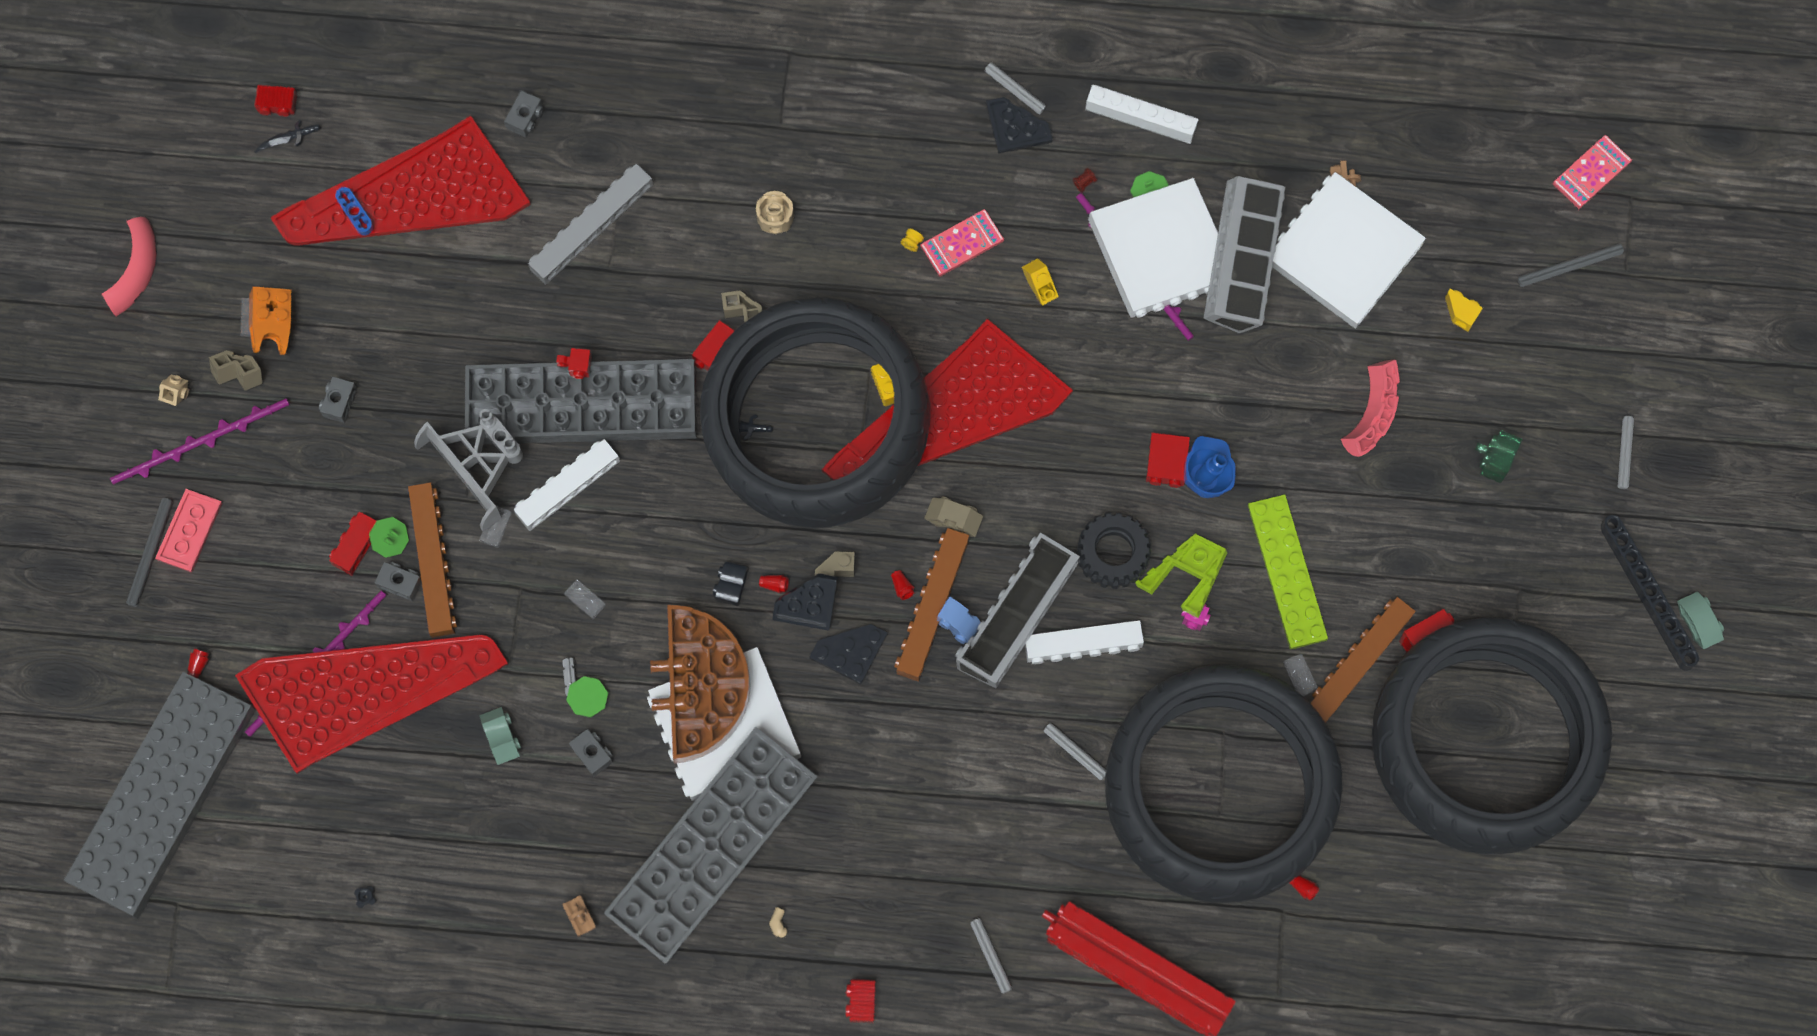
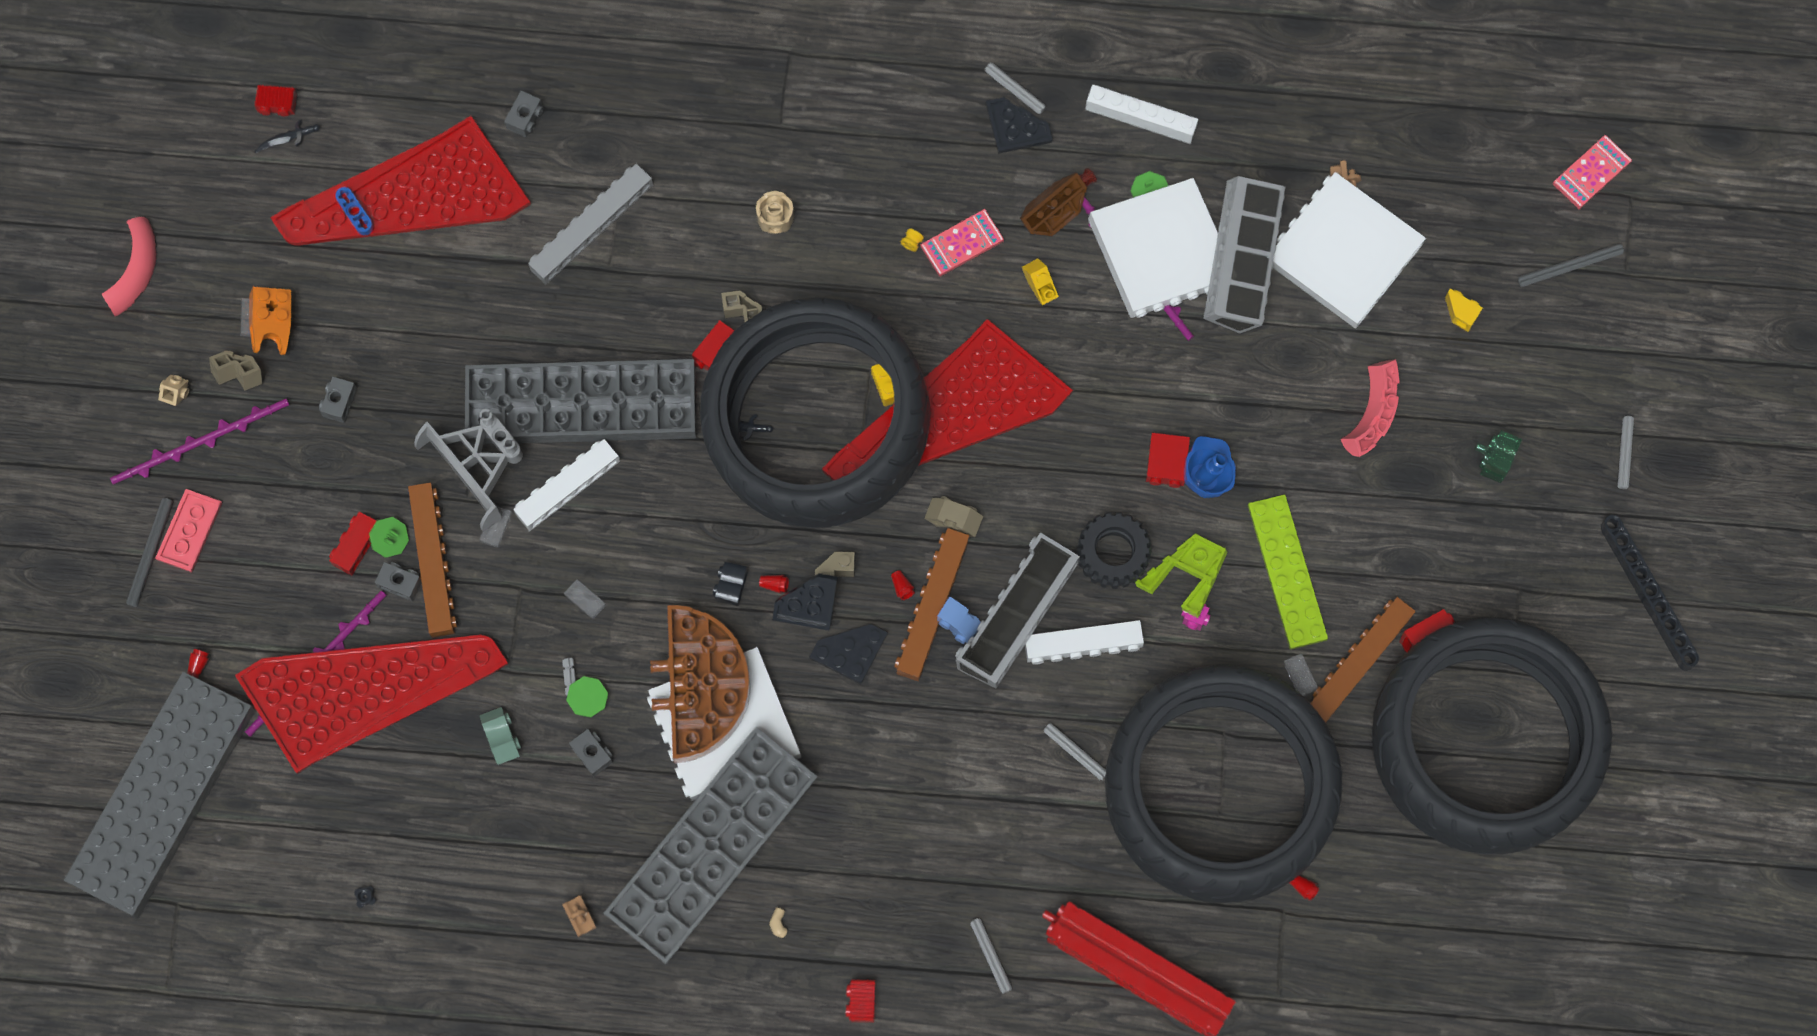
(578, 362): red brick -> none
(1055, 206): none -> reddish brown wedge
(1701, 620): sand green brick -> none

